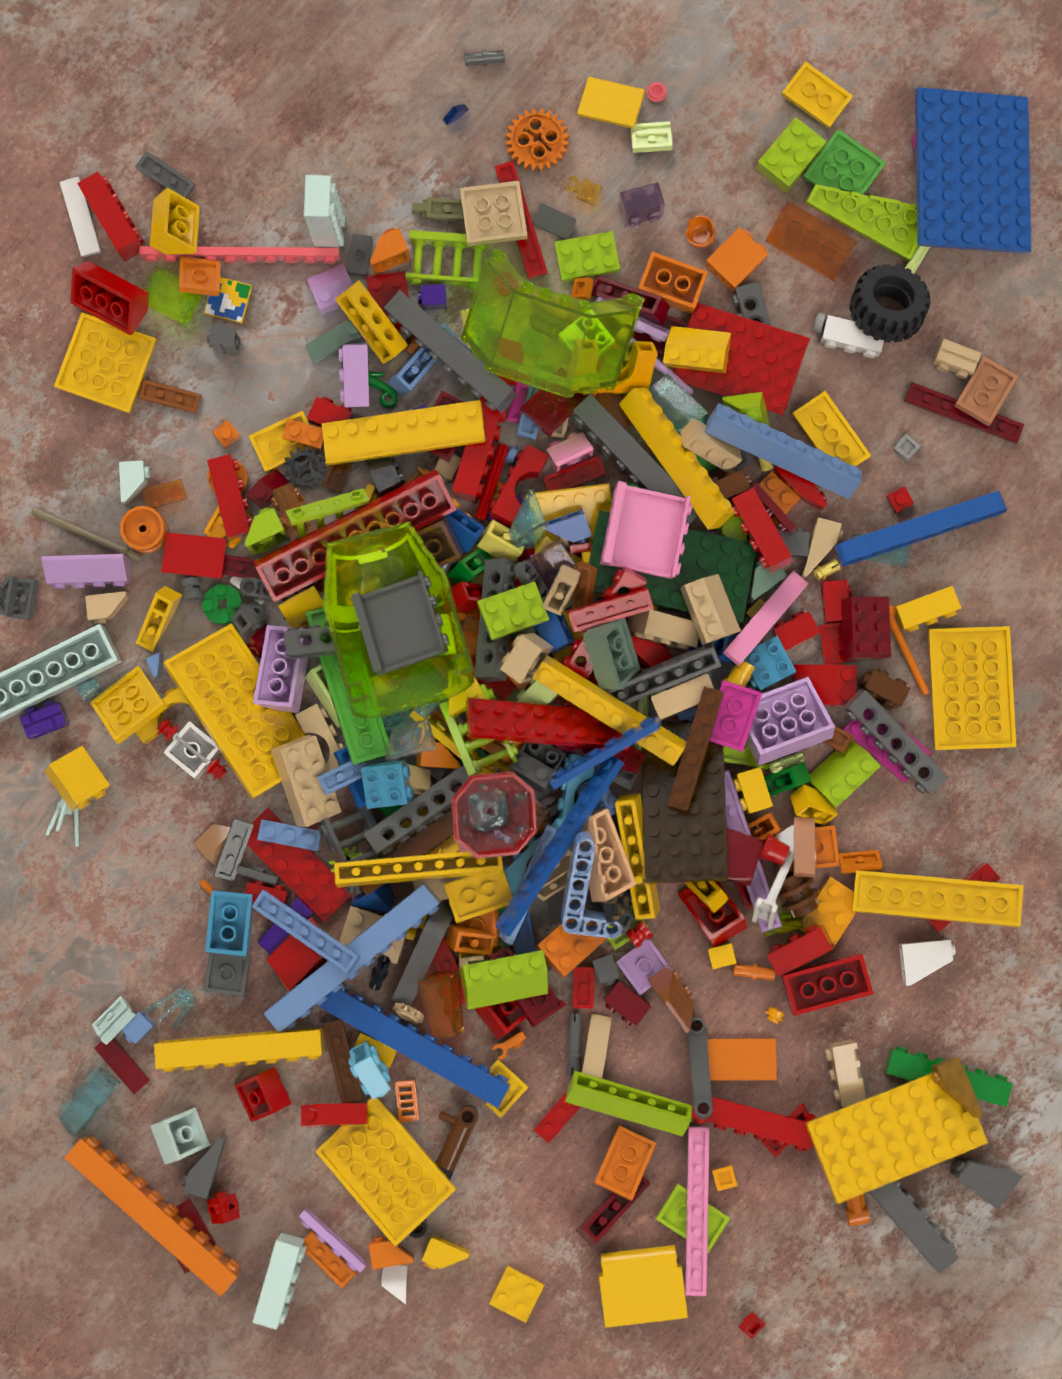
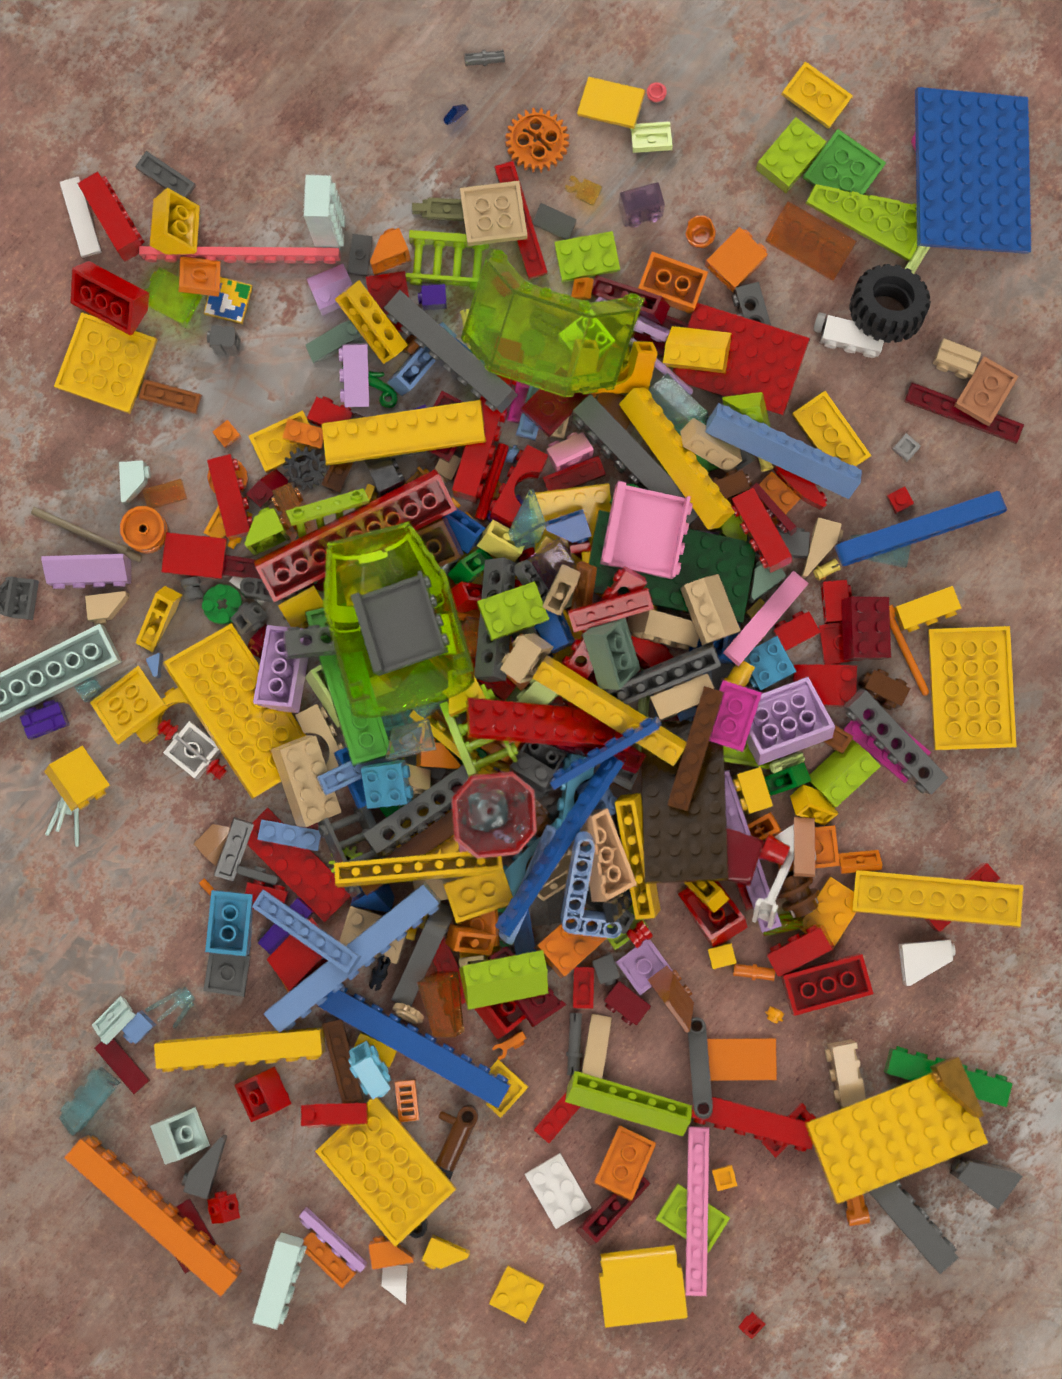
(558, 1190): none -> white plate

